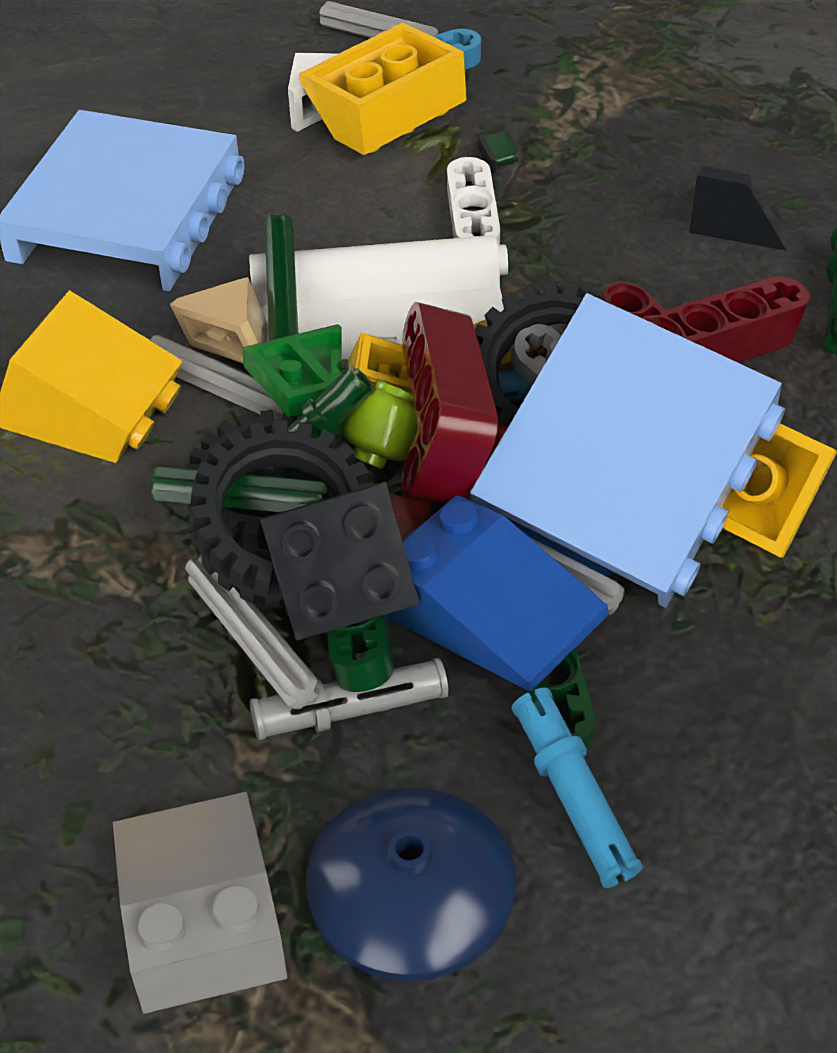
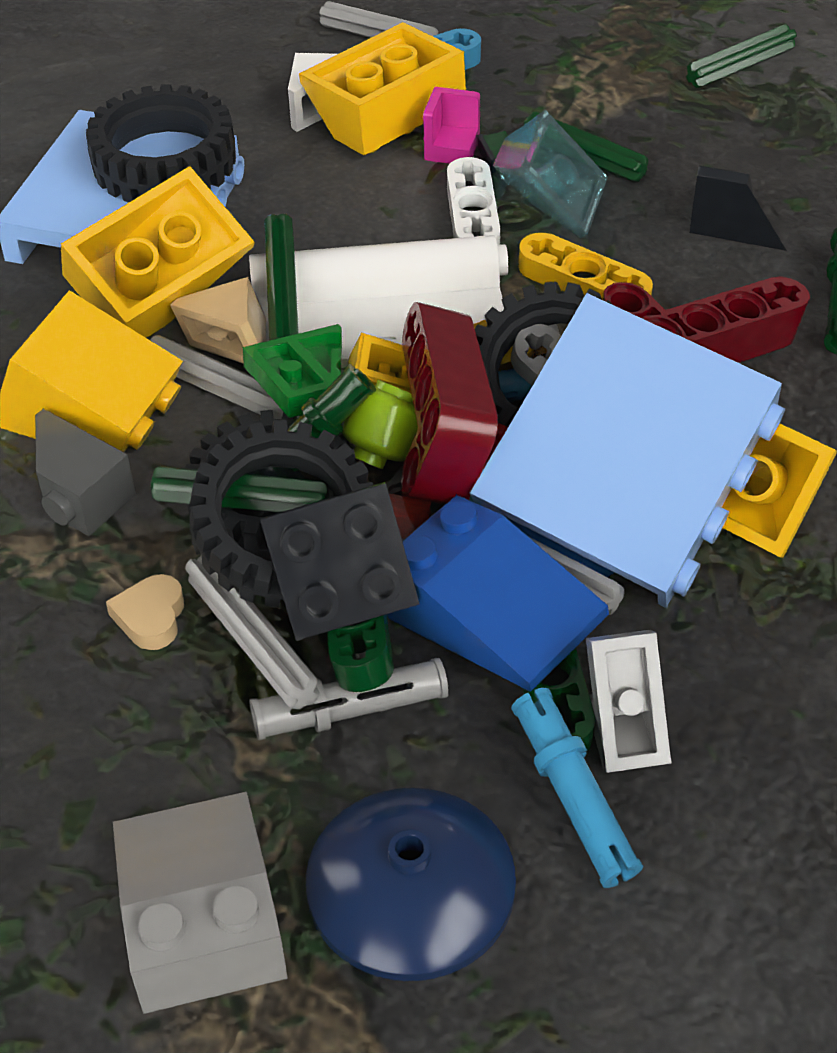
(79, 474): none -> dark grey slope
(149, 611): none -> tan tile
(154, 252): none -> yellow slope
(158, 113): none -> black tyre
(451, 124): none -> dark pink panel
(552, 173): none -> clear light blue slope
(554, 259): none -> yellow beam
(605, 153): none -> dark green axle
(628, 701): none -> slope
(741, 56): none -> axle

